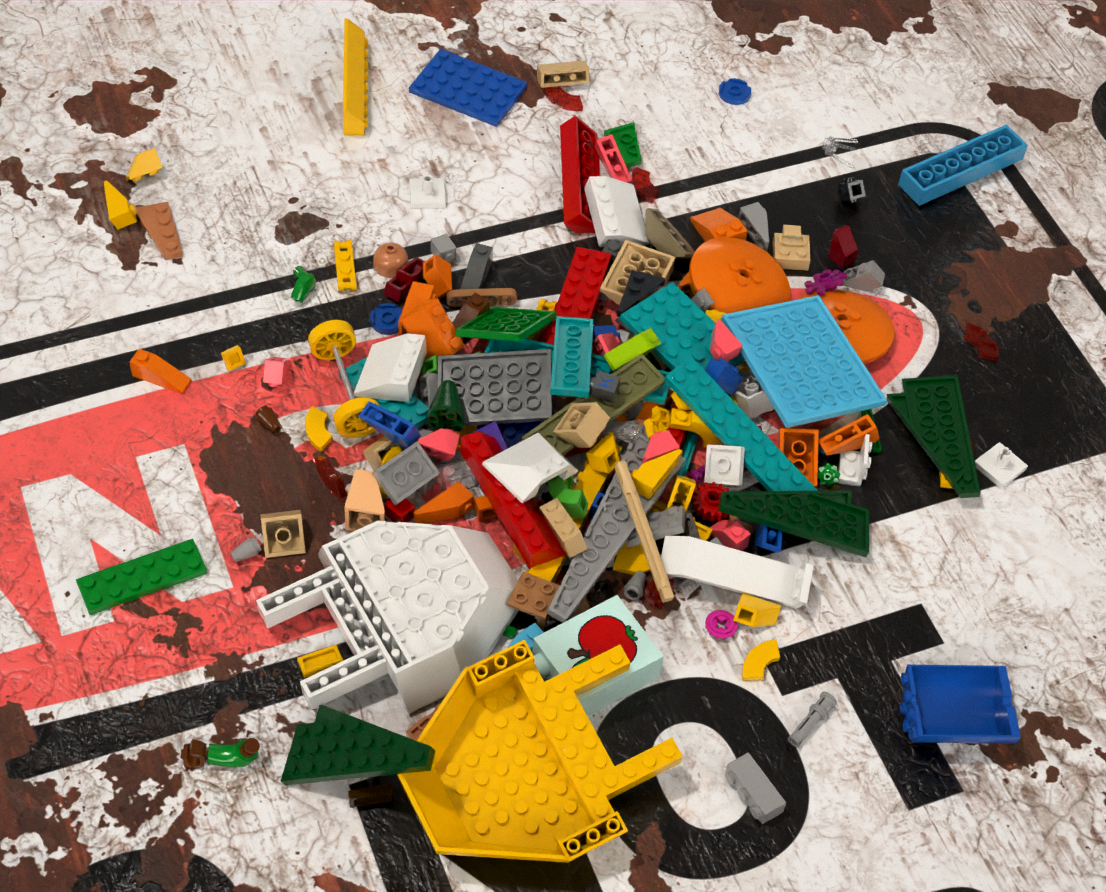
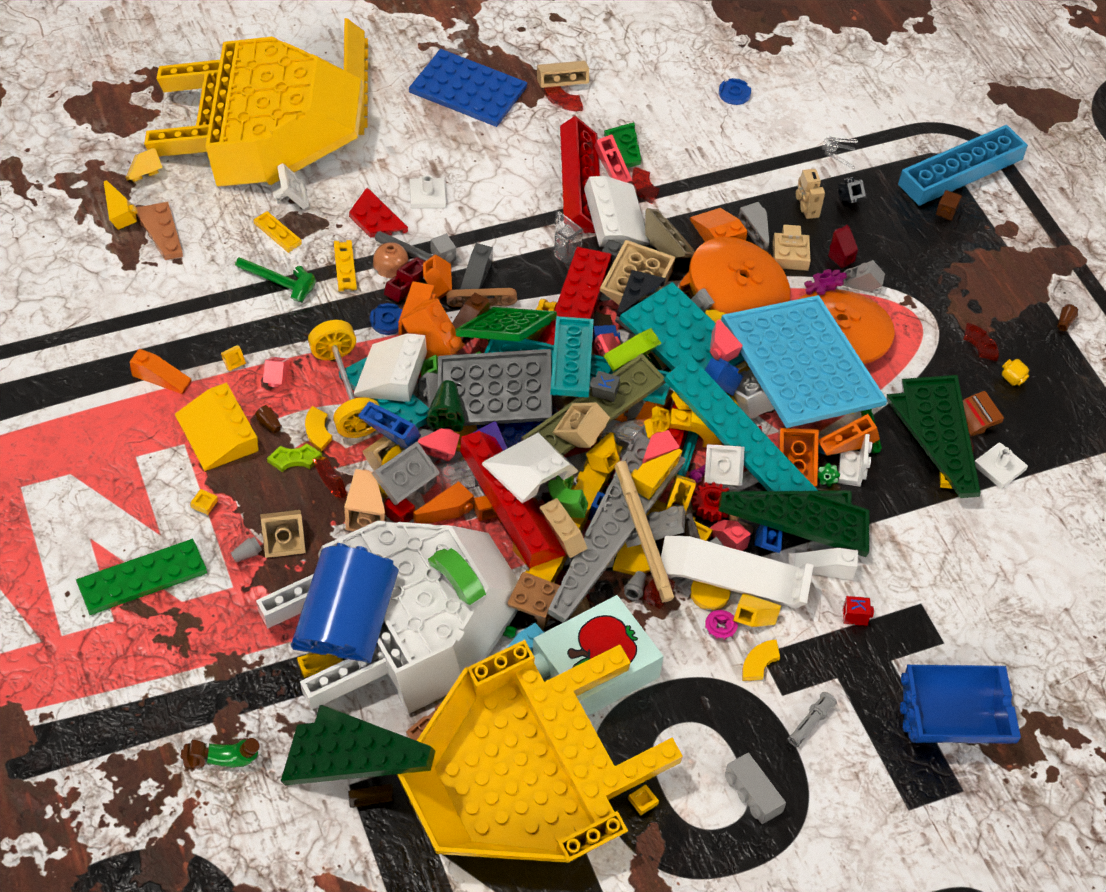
(204, 501): none -> yellow plate
(217, 428): none -> yellow slope
(261, 110): none -> yellow piece
(265, 273): none -> green axle
(277, 231): none -> yellow tile
(285, 458): none -> lime tile
(291, 186): none -> white tile
(345, 603): none -> blue cylinder
(375, 216): none -> red wing
(411, 250): none -> dark grey axle
(459, 574): none -> bright green arch
(566, 237): none -> clear slope
(643, 799): none -> yellow plate
(709, 596): none -> yellow tile
(810, 193): none -> tan piece
(830, 562): none -> white slope
(857, 610): none -> red brick
(948, 205): none -> reddish brown brick
(981, 413): none -> dark orange slope
(1015, 372): none -> yellow head
(1067, 316): none -> reddish brown cone

